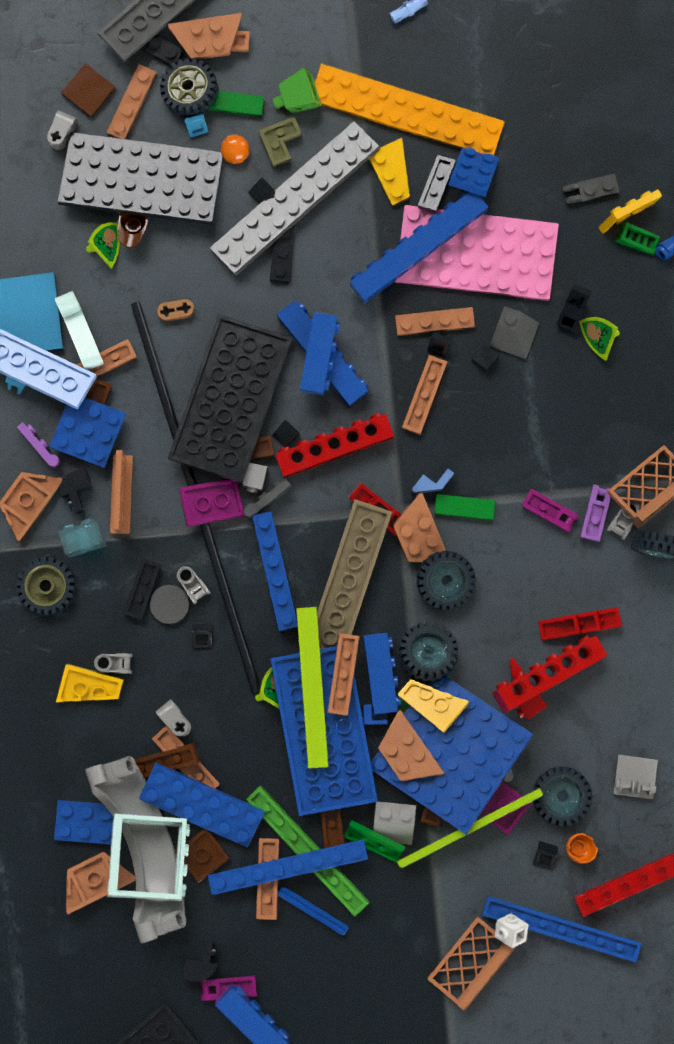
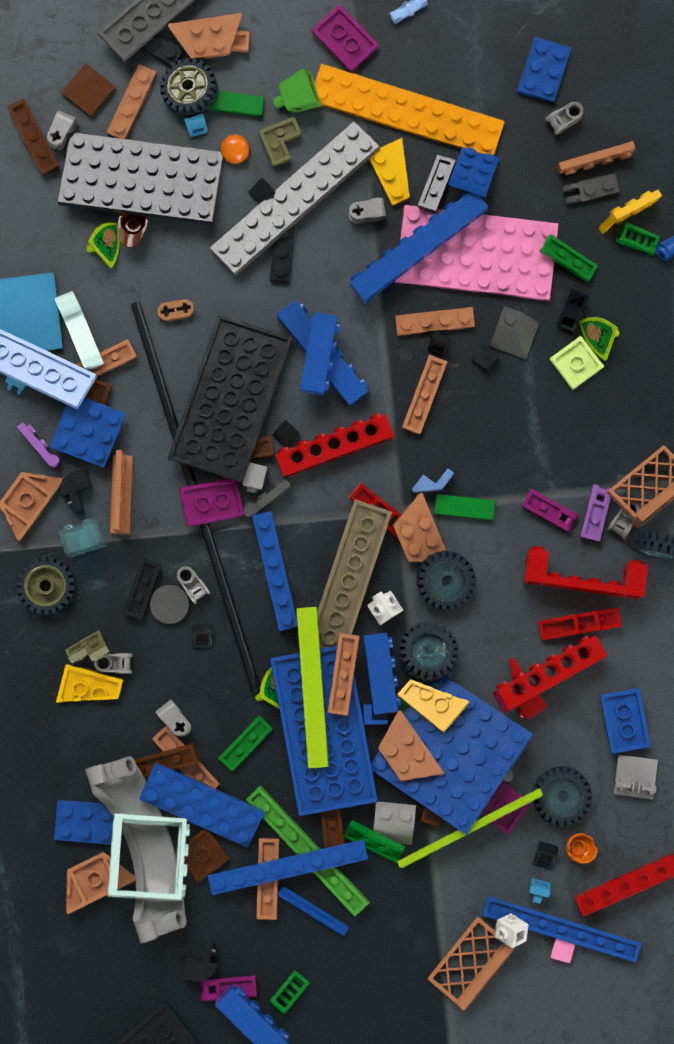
(33, 137): none -> reddish brown plate
(93, 646): none -> olive plate
(245, 743): none -> green tile
(278, 1006): none -> green slope
(345, 38): none -> magenta plate
(369, 210): none -> light grey piece
(384, 607): none -> white brick
(539, 888): none -> dark azure tile
(544, 70): none -> blue plate
(562, 120): none -> light grey piece
(562, 950): none -> bright pink tile
(568, 258): none -> green tile
(576, 363): none -> yellowish green tile
(604, 156): none -> nougat plate
(625, 720): none -> blue plate
(632, 583): none -> red plate

